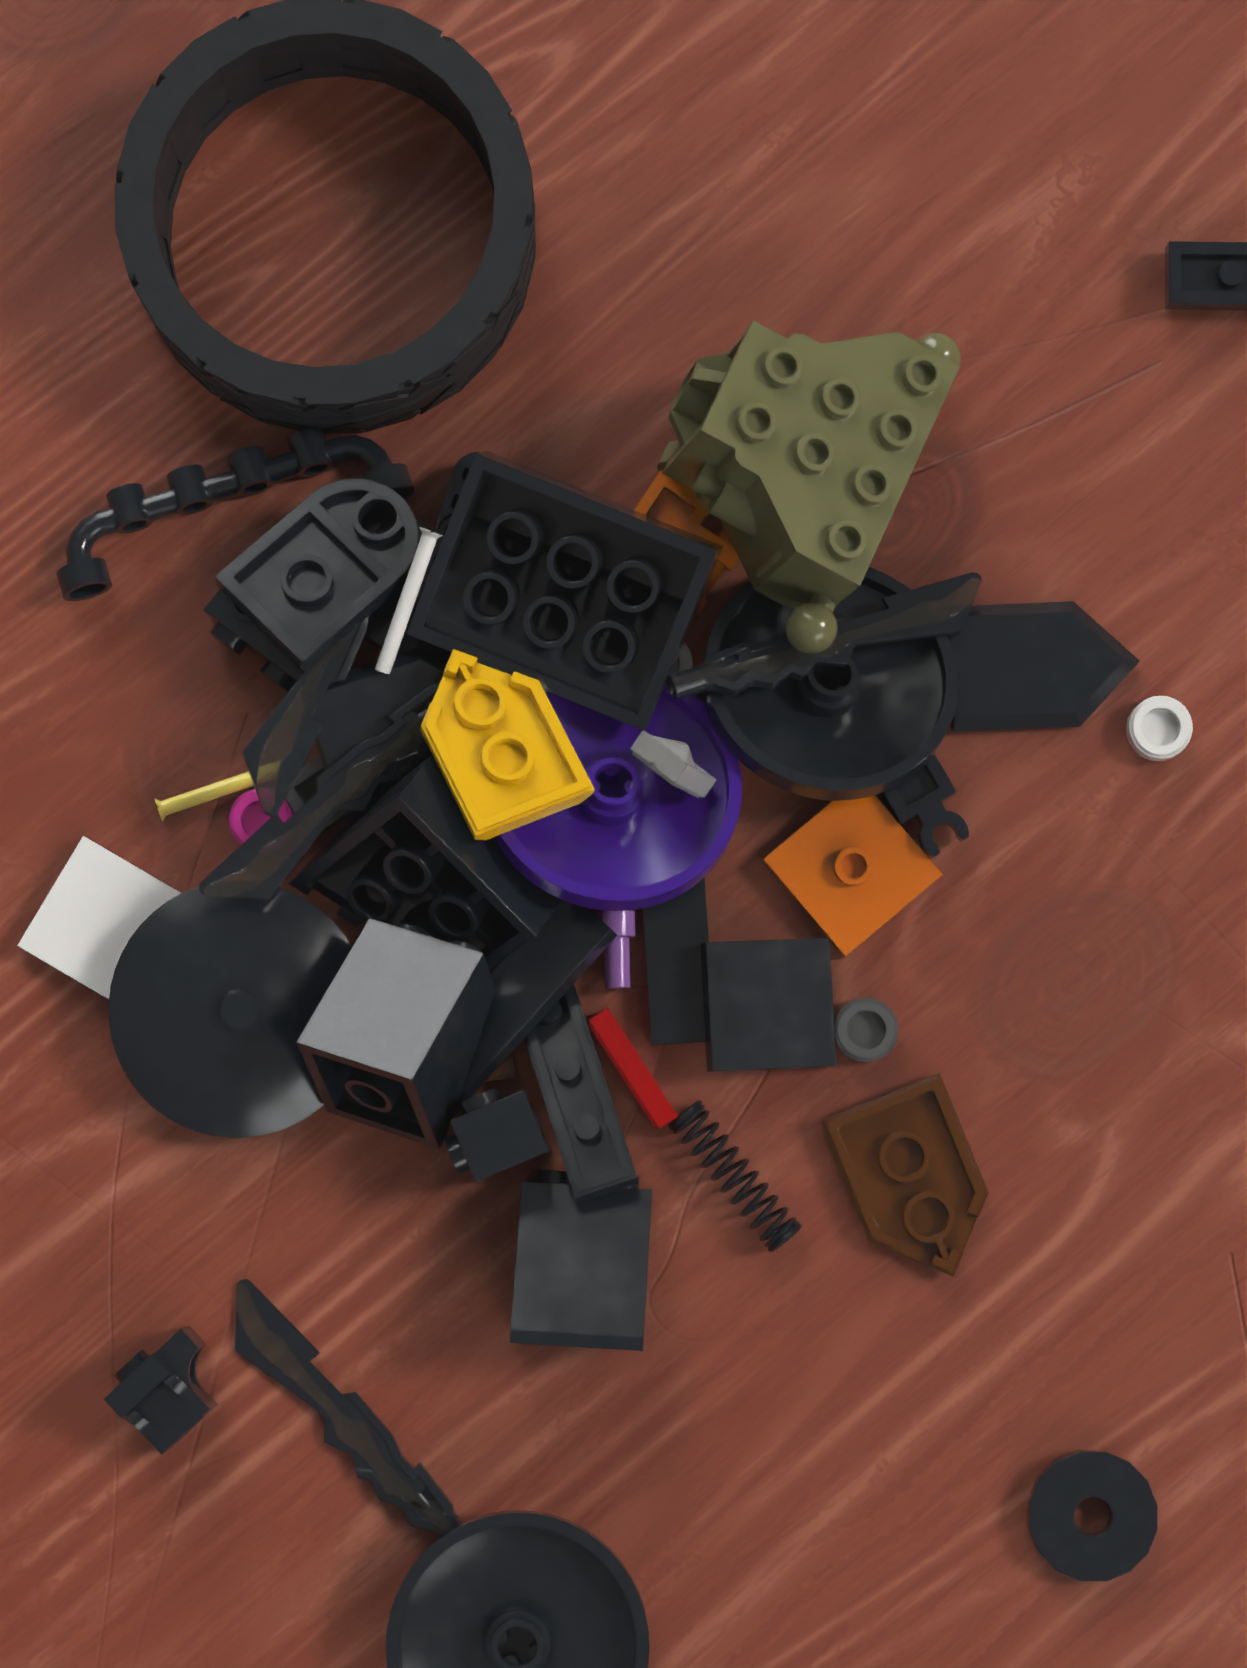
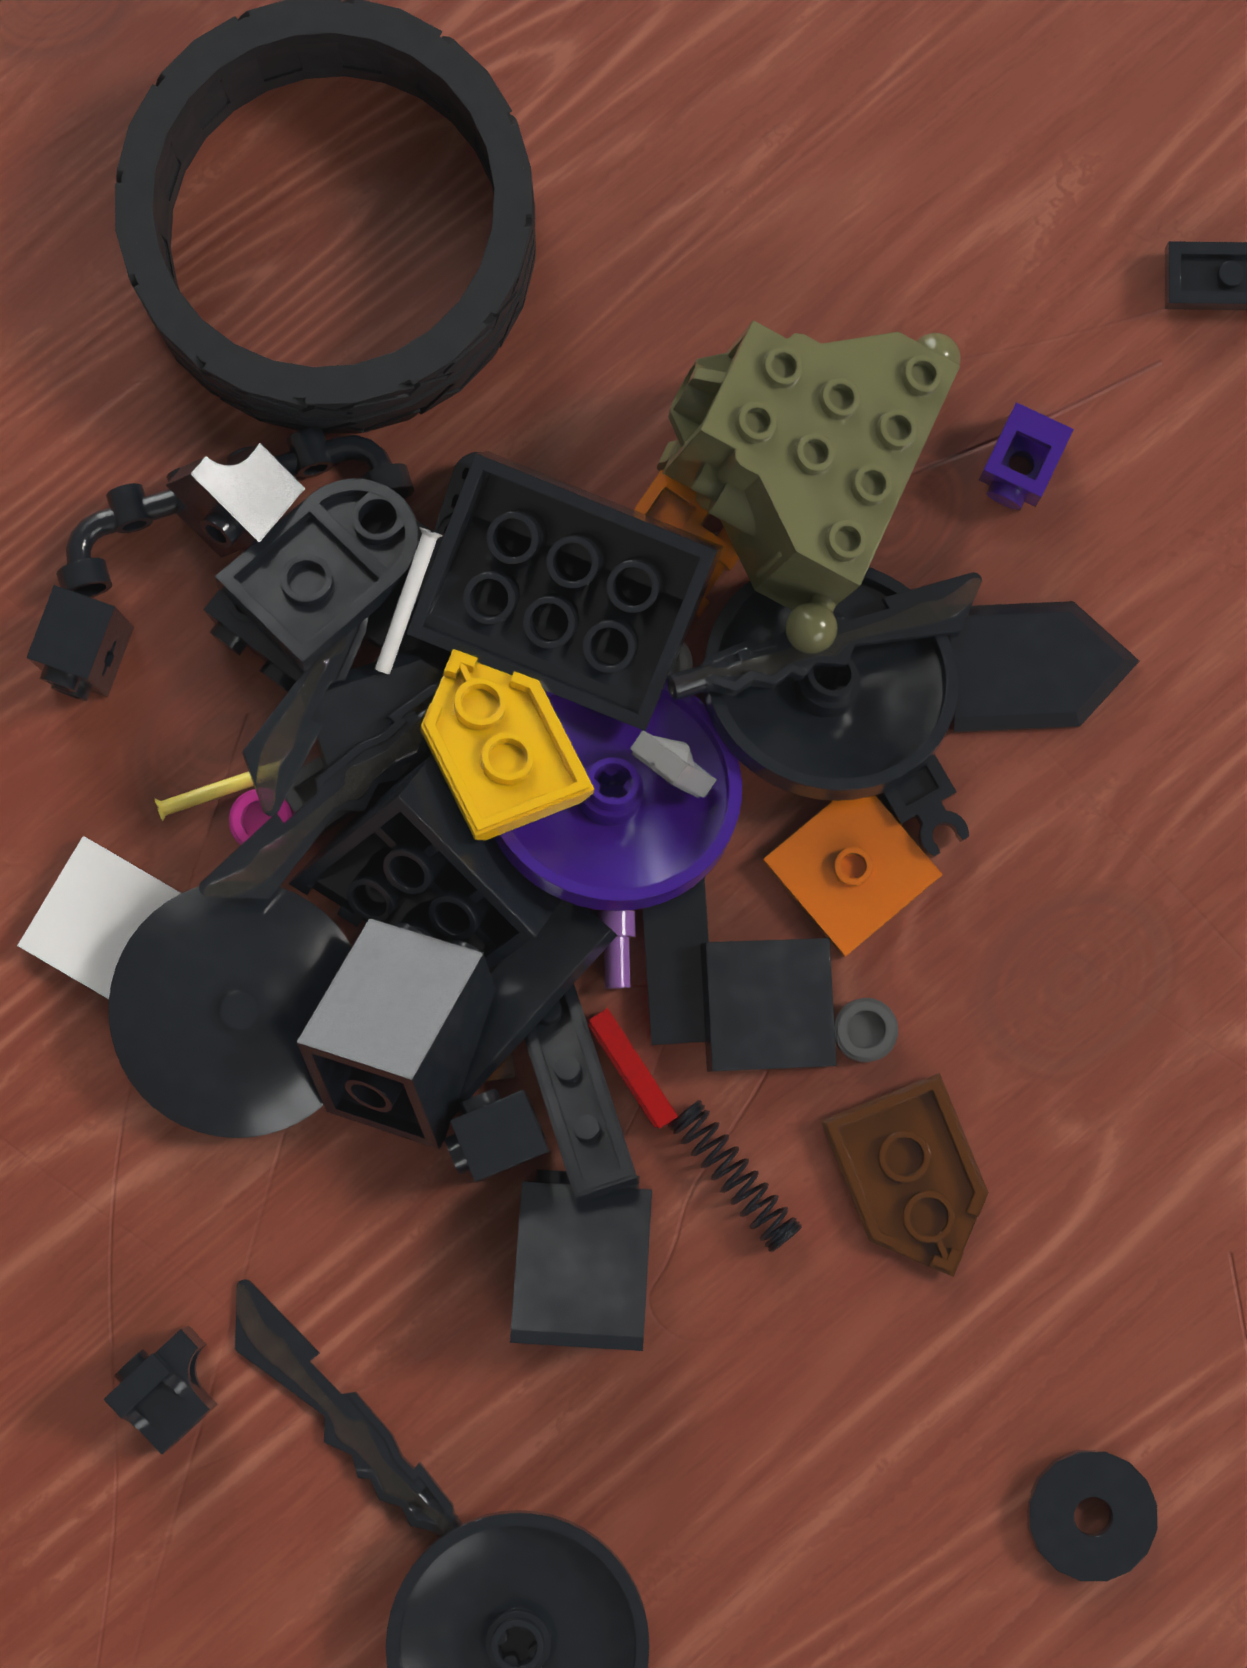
(79, 644): none -> black brick
(235, 501): none -> brick
(1032, 437): none -> dark purple brick
(1159, 728): white tile -> none

